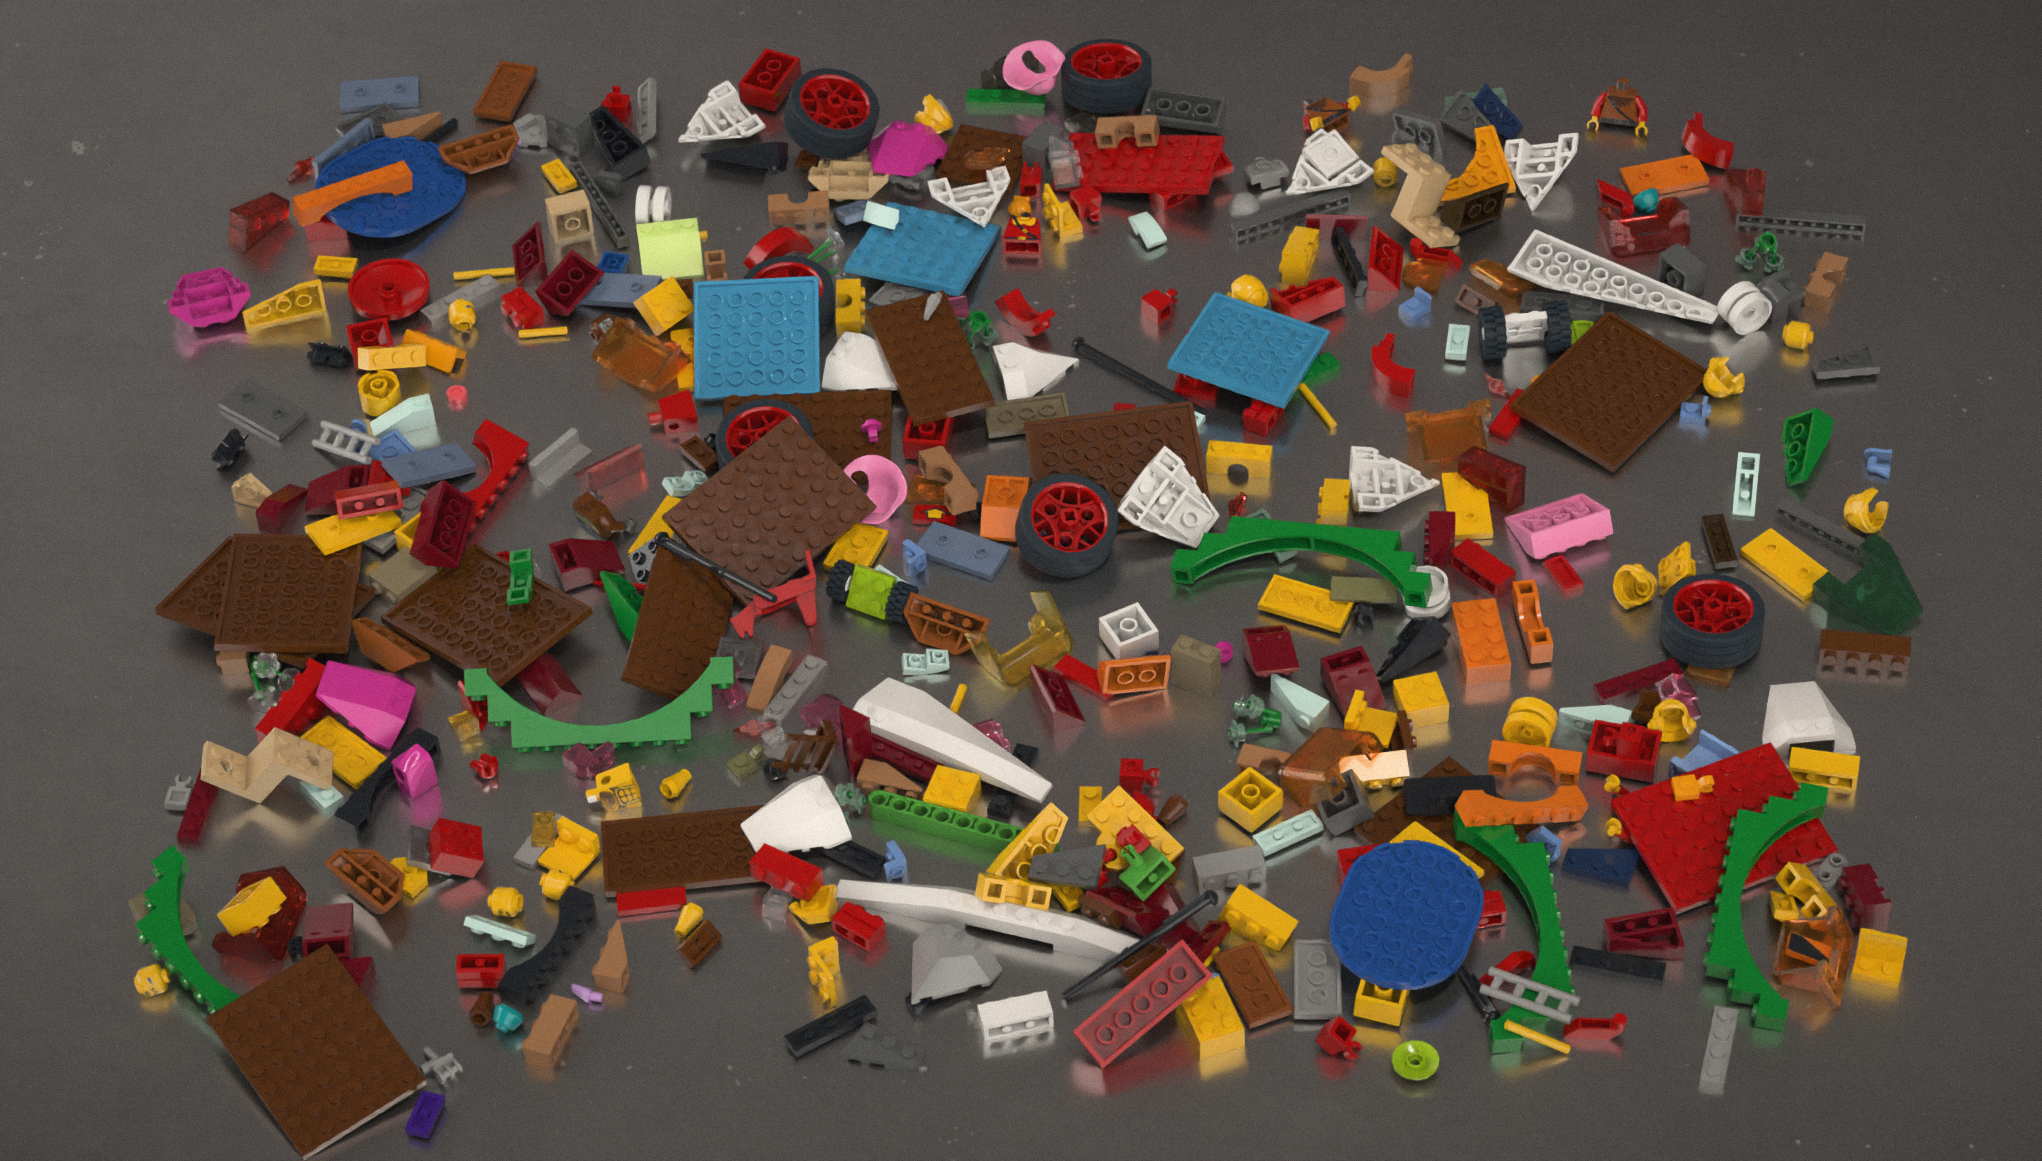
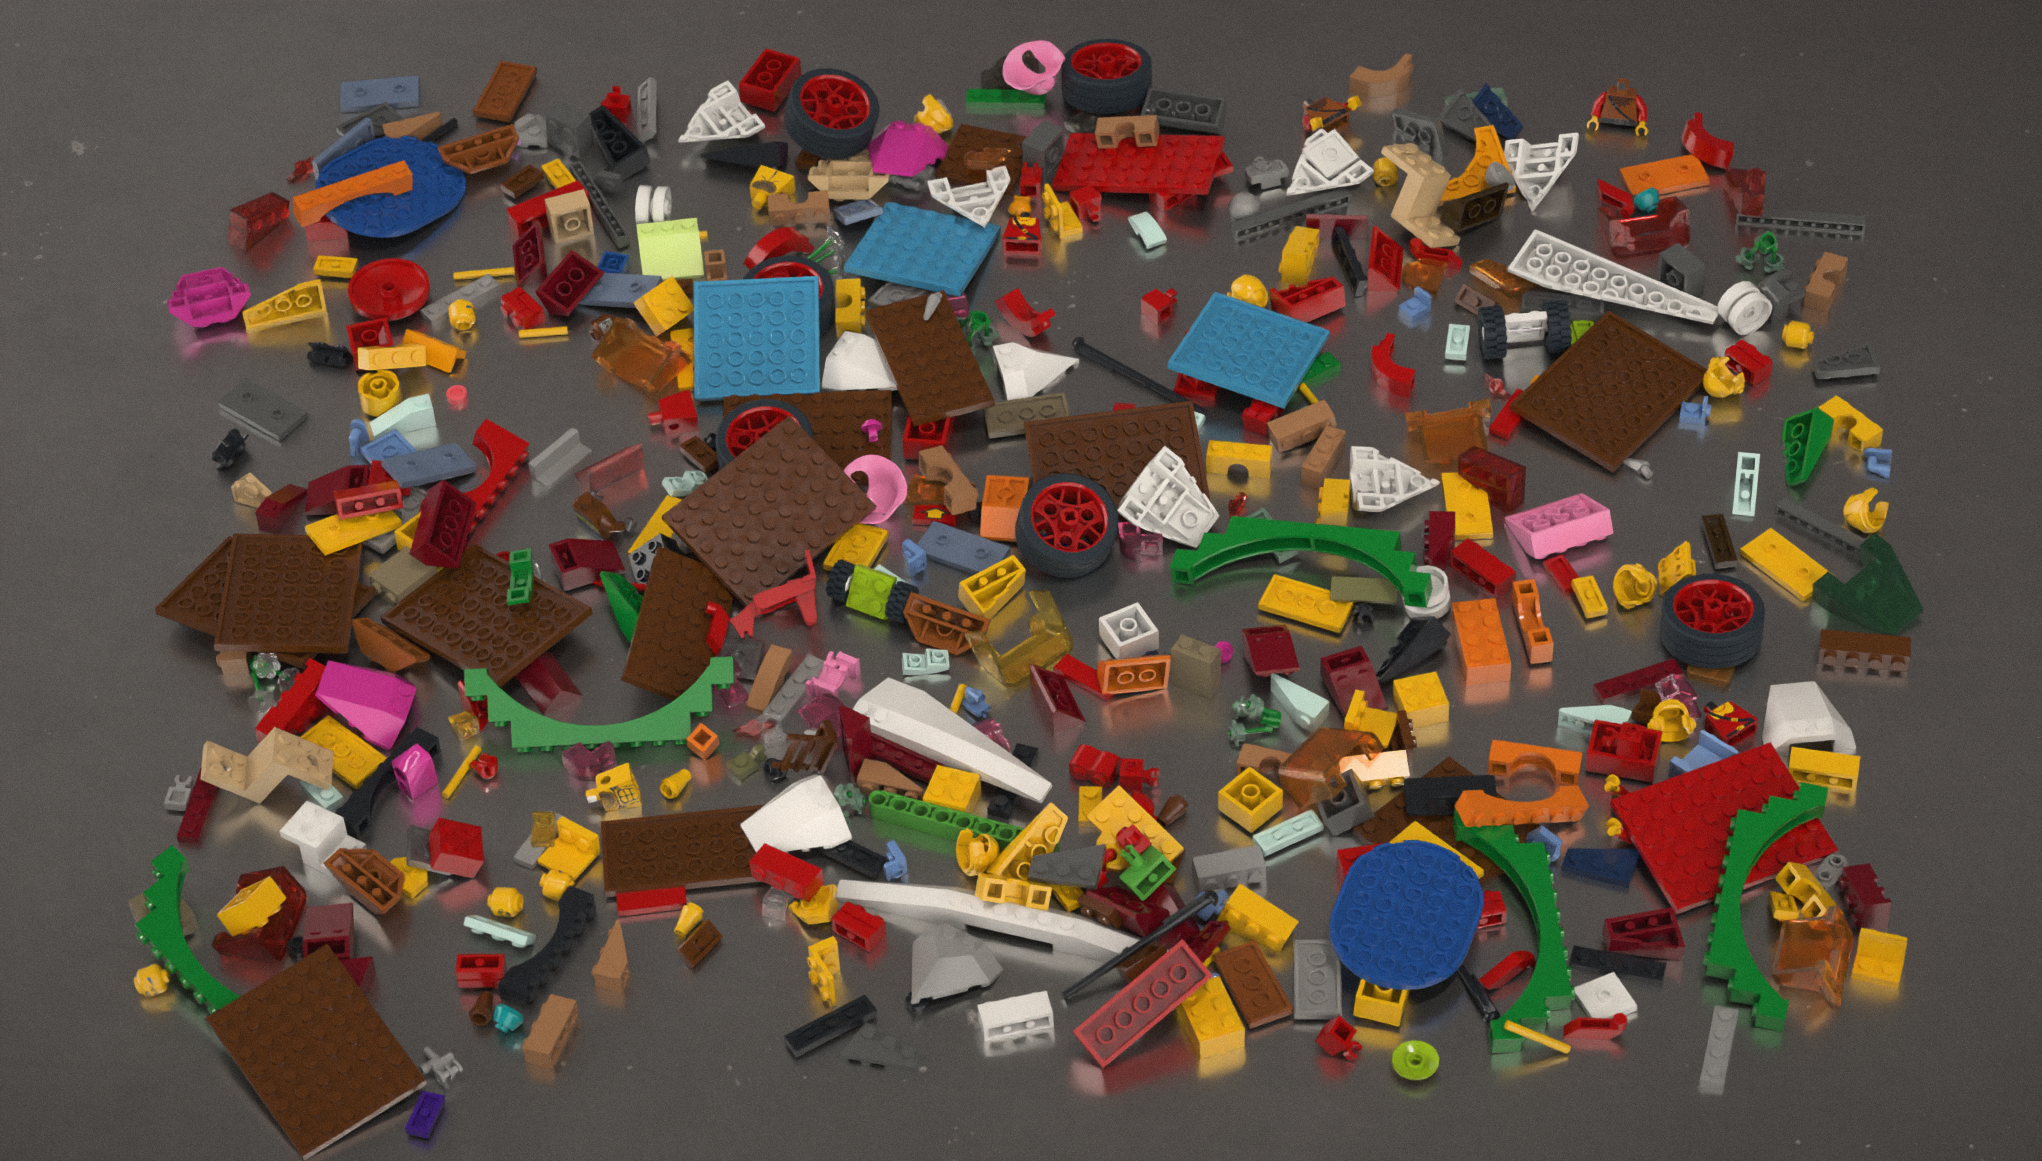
(318, 835): none -> white bracket
(343, 431): light grey bar -> none
(463, 769): none -> yellow bar
(522, 181): none -> reddish brown plate
(527, 213): none -> red brick
(586, 993): lavender bar -> none
(662, 539): black bar -> none
(702, 741): none -> orange brick
(717, 627): none -> red piece
(770, 182): none -> yellow torso
(833, 674): none -> bright pink piece
(881, 215): light aqua slope -> none
(975, 702): none -> medium blue piece
(975, 854): none -> yellow helmet
(992, 588): none -> yellow wedge
(1063, 162): clear slope -> none
(1094, 765): none -> red brick
(1134, 544): none -> clear pink brick
(1206, 912): none -> medium blue bracket
(1300, 426): none -> medium nougat brick
(1323, 457): none -> medium nougat brick
(1498, 174): none -> light grey piece
(1530, 722): yellow wheel -> none
(1537, 1006): light grey bar -> none
(1589, 596): none -> yellow plate
(1604, 997): none -> white plate
(1639, 467): none -> light grey bar
(1689, 788): light orange plate -> none
(1729, 723): none -> torso
(1749, 361): none -> red brick
(1806, 949): tile -> none
(1862, 431): none -> yellow arch

